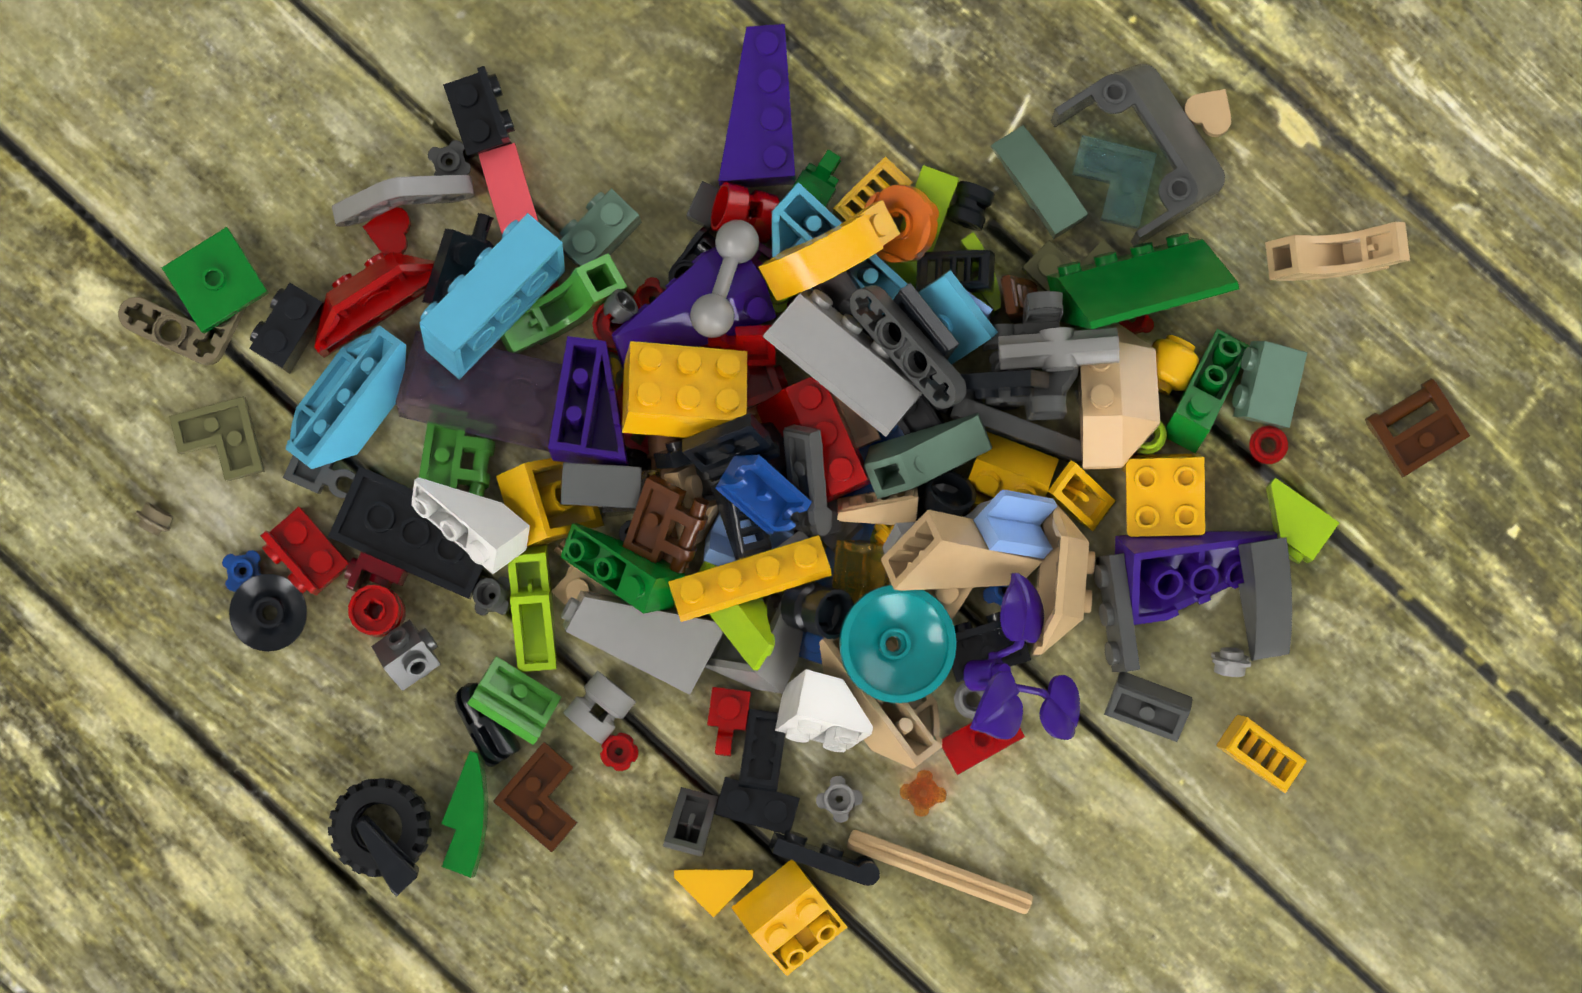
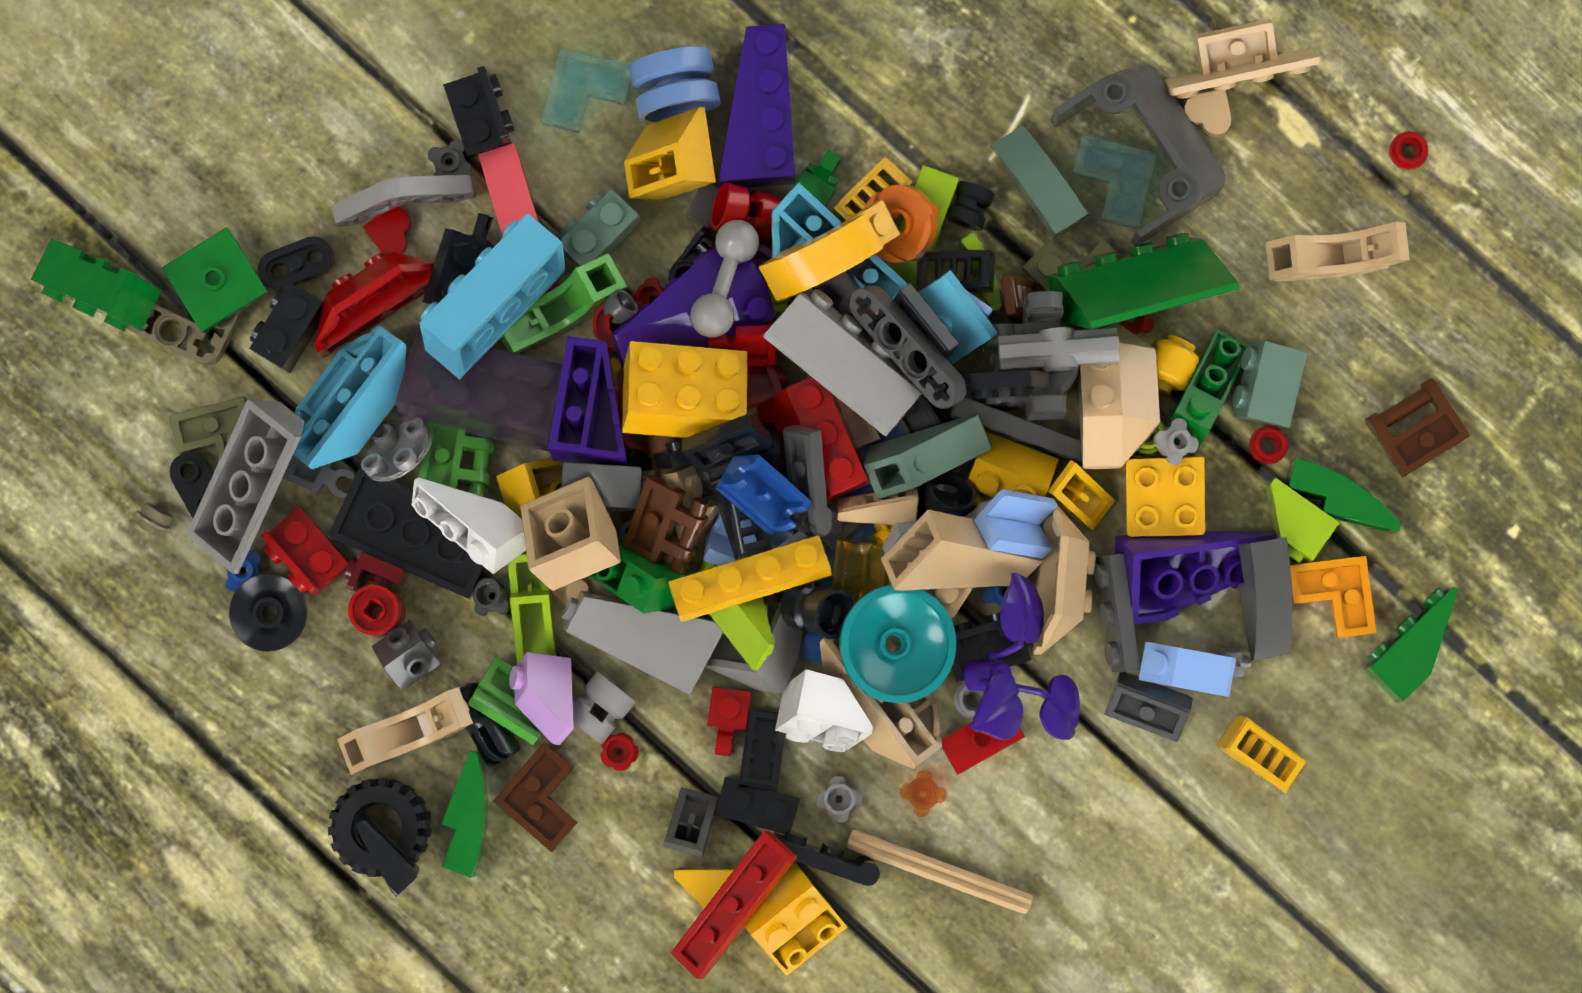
(95, 286): none -> green wedge
(191, 489): none -> black plate
(245, 481): none -> light grey slope
(296, 261): none -> black plate
(396, 449): none -> light grey dish
(405, 732): none -> tan arch
(545, 693): none -> lavender slope
(569, 534): none -> tan slope
(577, 79): none -> clear light blue plate
(670, 157): none -> yellow slope
(673, 83): none -> medium blue wheel
(733, 904): none -> red plate
(1165, 441): none -> light grey plate
(1187, 669): none -> light blue slope
(1237, 56): none -> tan bracket
(1340, 496): none -> green slope
(1345, 585): none -> light orange plate
(1411, 139): none -> red plate
(1412, 654): none -> green slope

